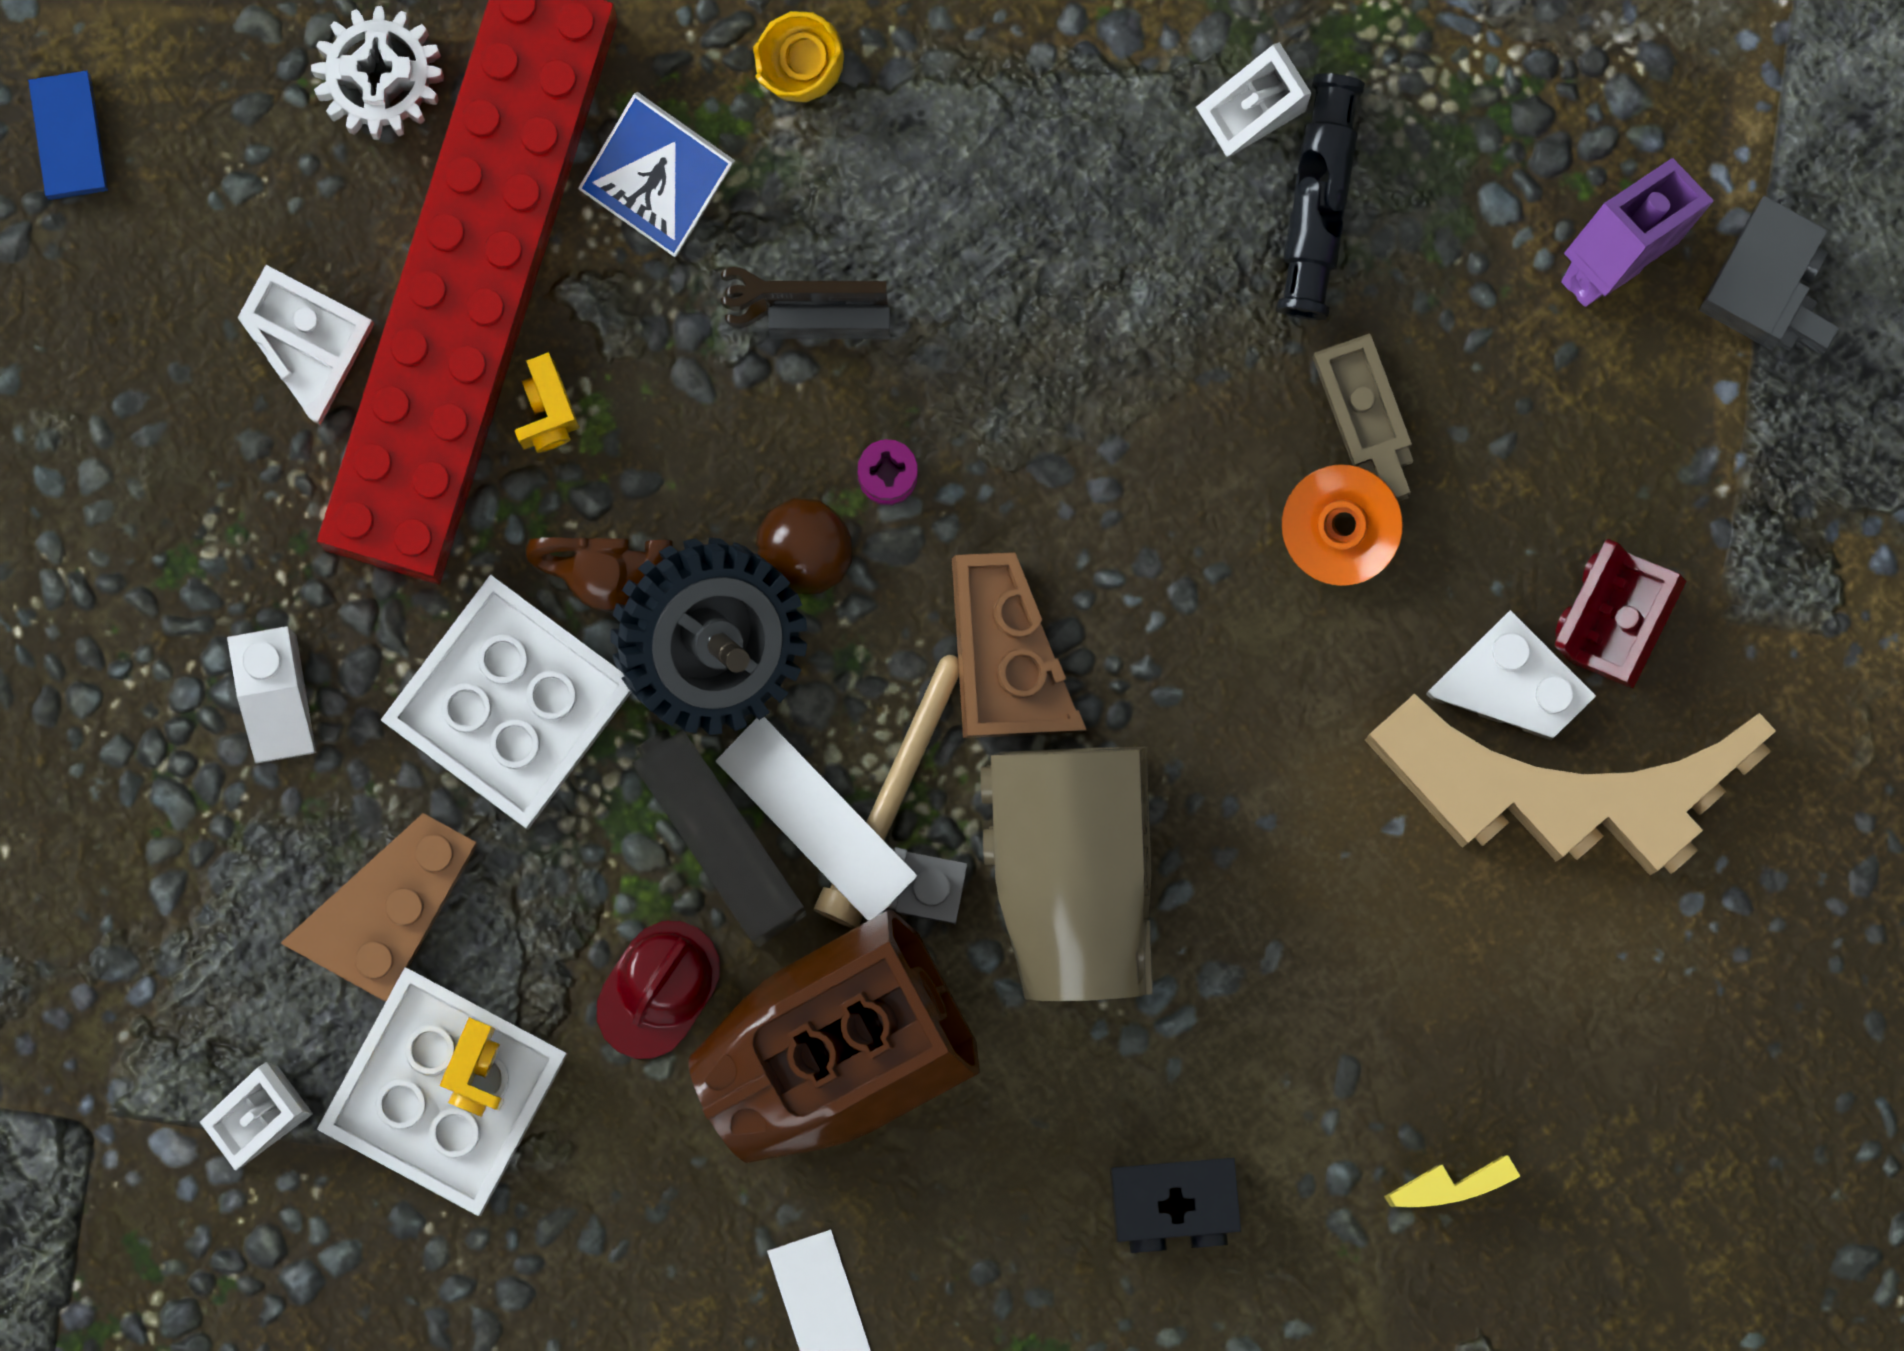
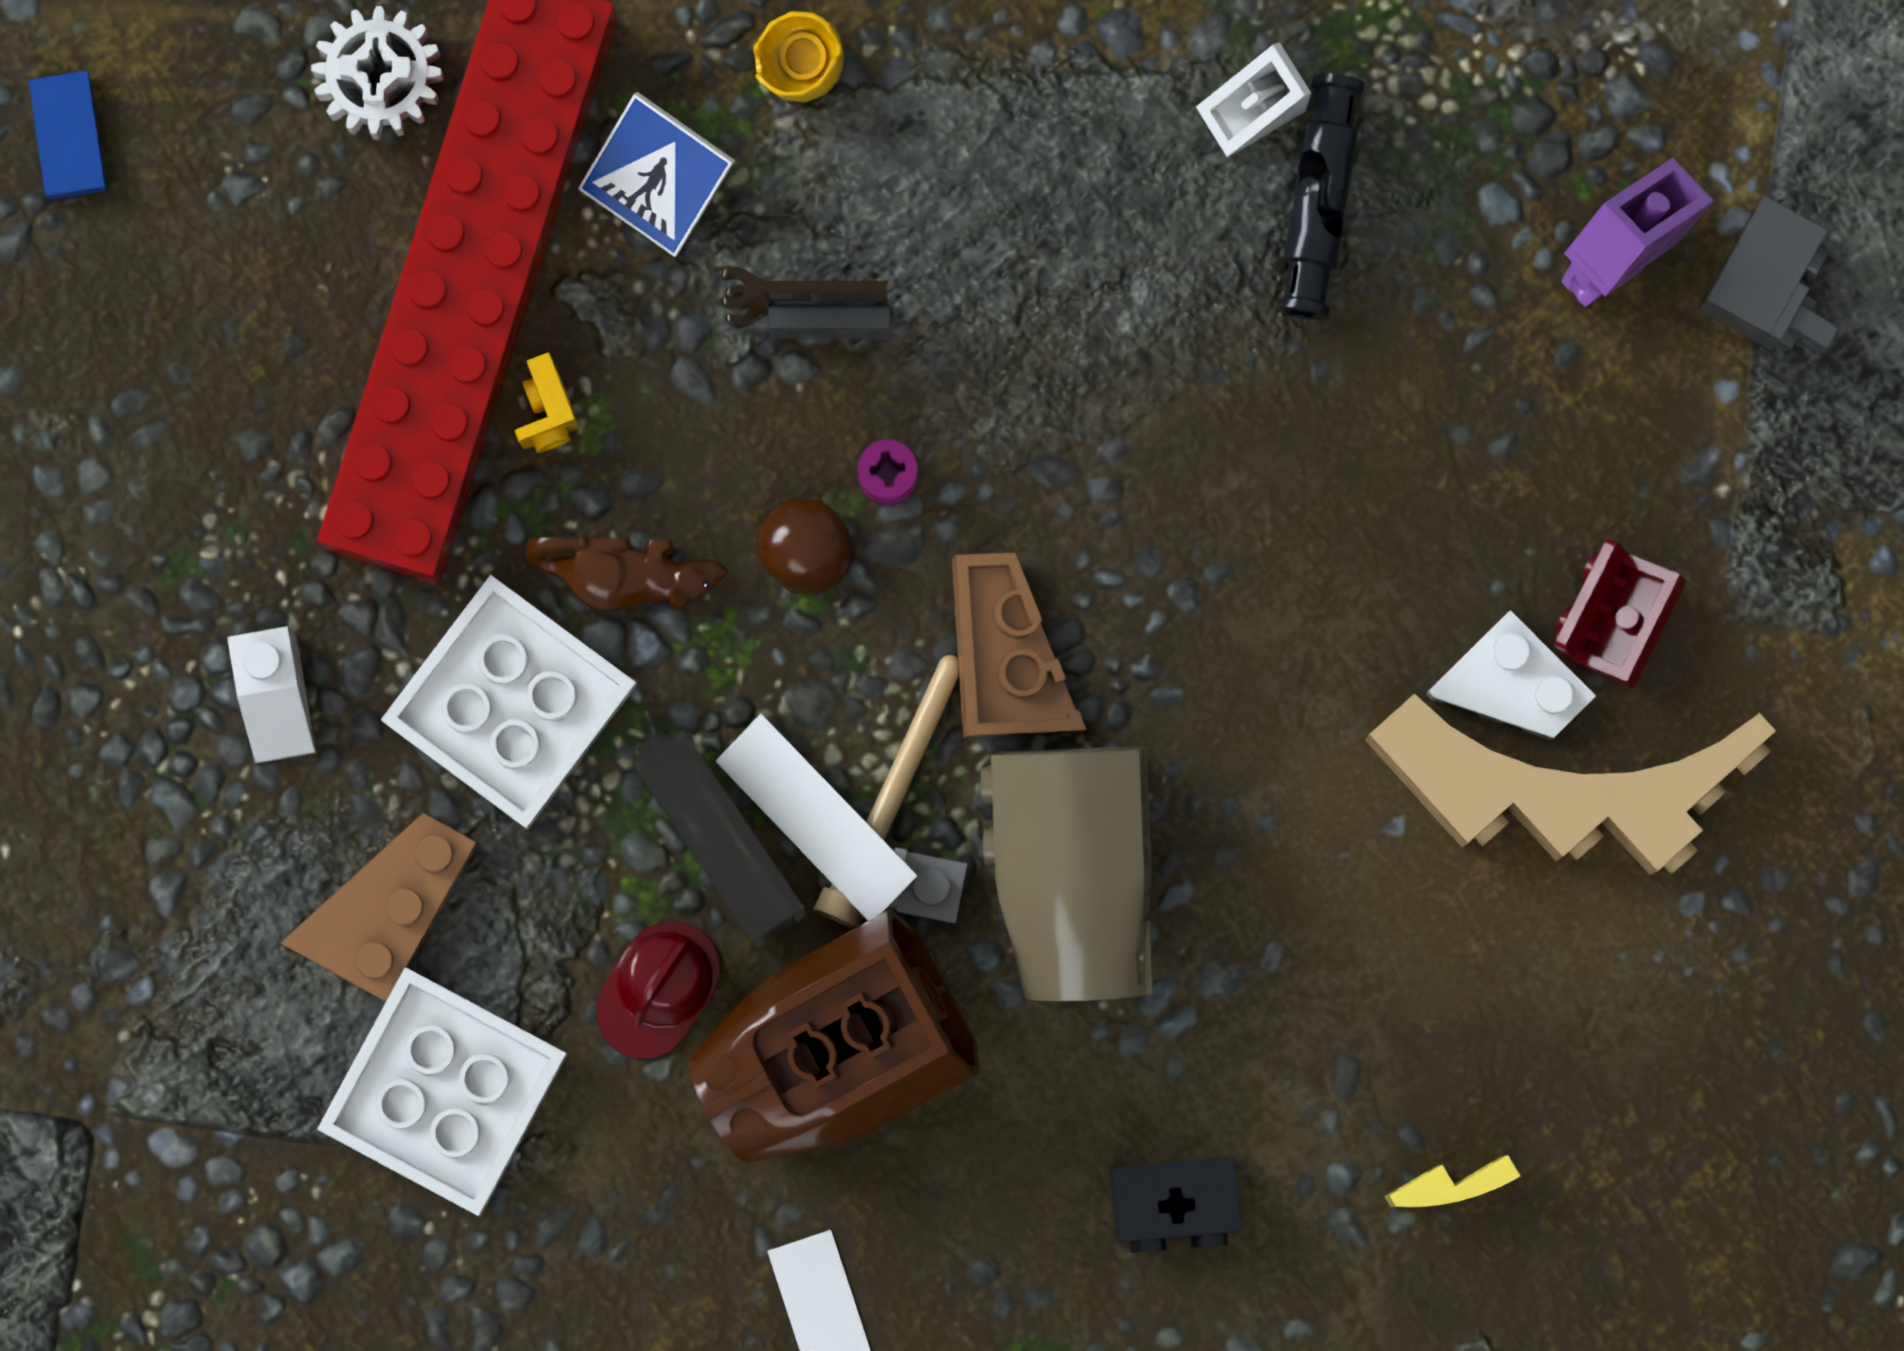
(255, 1115): white slope -> none
(304, 338): white wing -> none
(472, 1056): yellow bracket -> none
(708, 635): wheel -> none
(1311, 529): orange dish -> none
(1366, 410): dark tan hinge -> none

